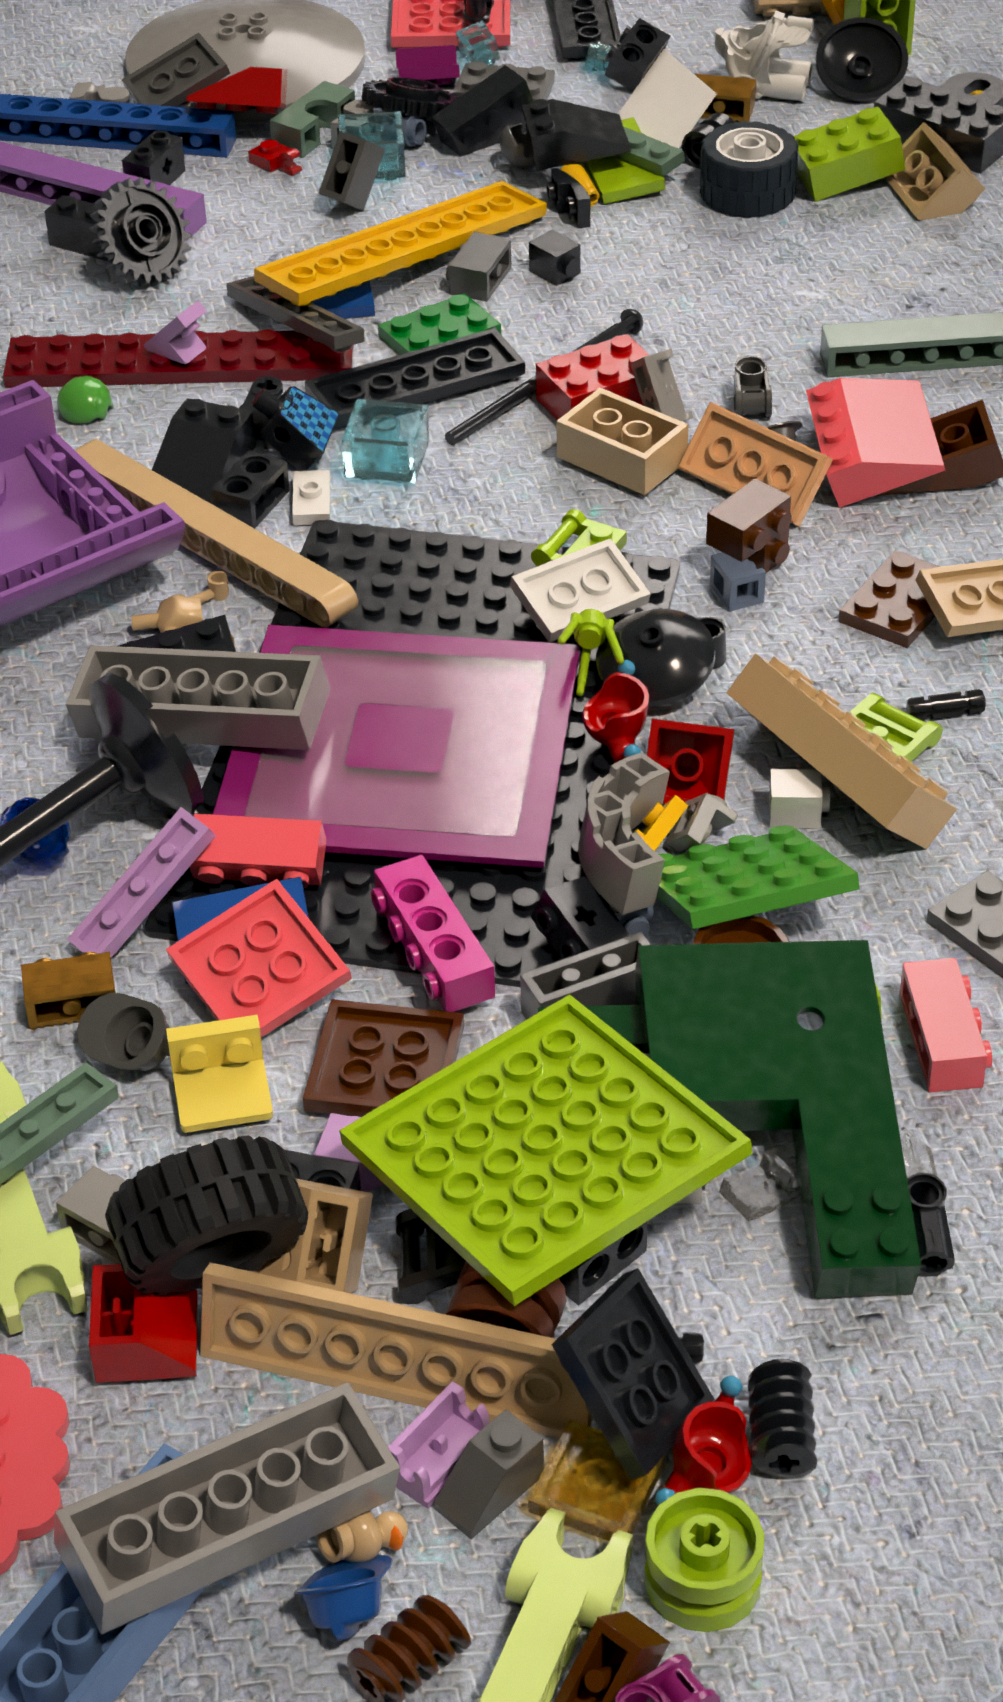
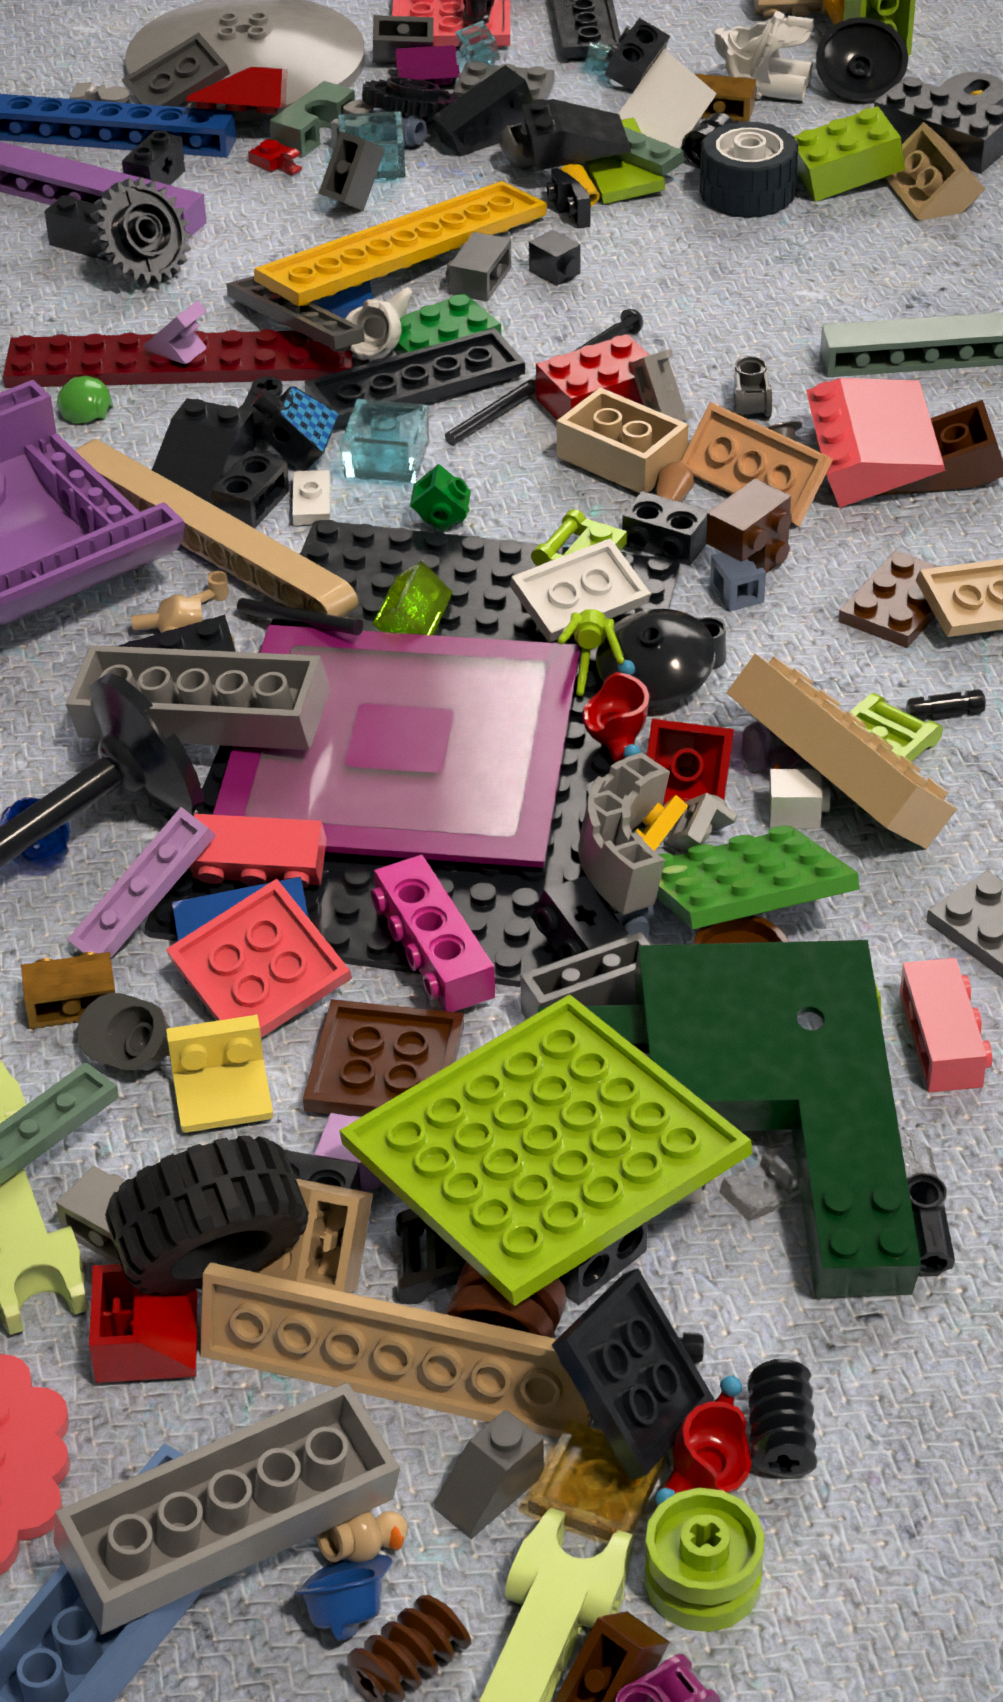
(300, 616): none -> black bar
(380, 325): none -> white hair
(399, 32): none -> dark grey brick
(413, 602): none -> clear neon green brick
(434, 1444): lavender hinge -> none
(441, 498): none -> green brick
(665, 527): none -> black brick
(675, 481): none -> medium nougat cone
(753, 751): none -> animal

